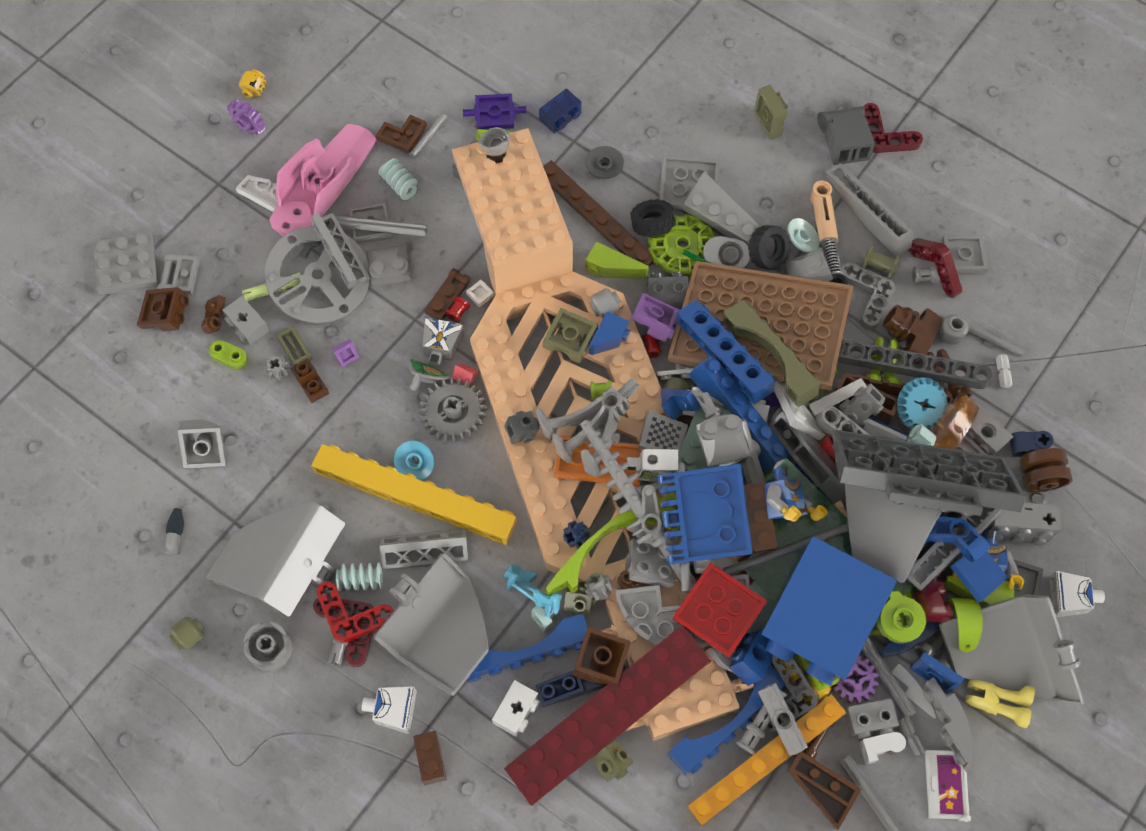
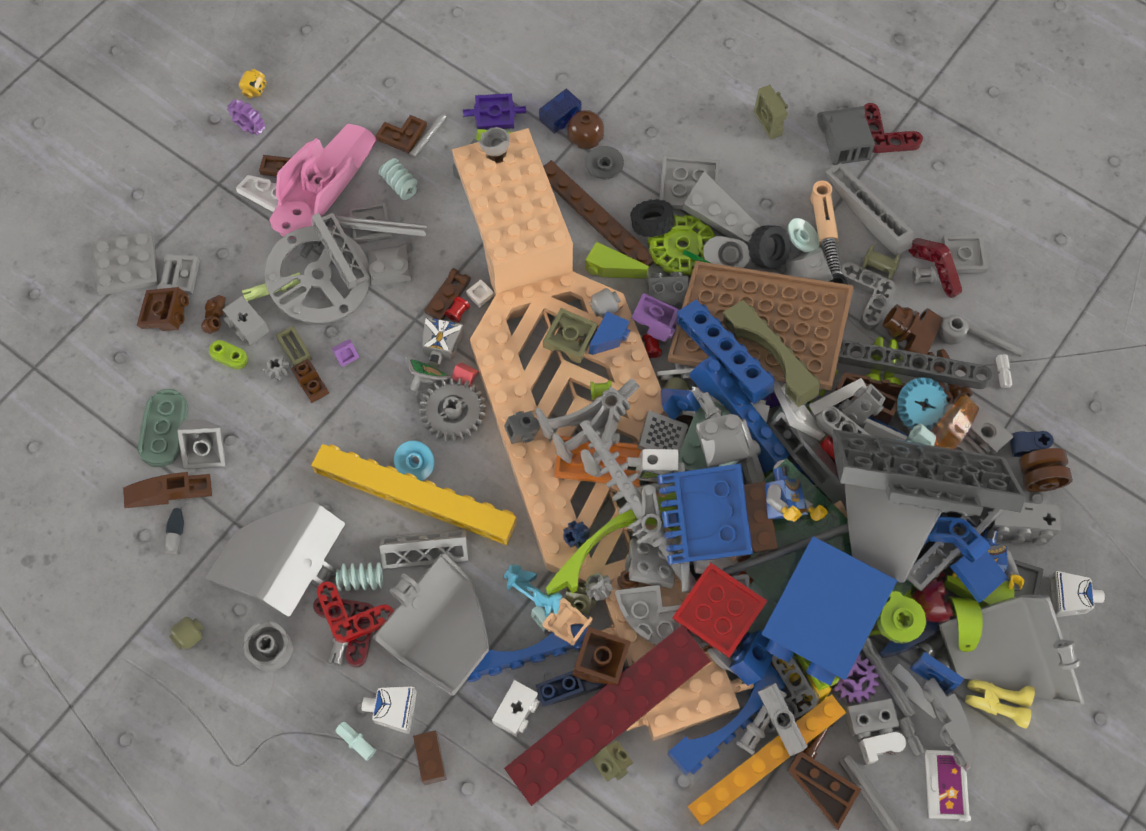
(159, 435): none -> sand green tile
(166, 487): none -> reddish brown slope
(271, 165): none -> reddish brown plate
(355, 741): none -> light aqua axle
(561, 622): none -> light nougat piece
(585, 129): none -> reddish brown cylinder

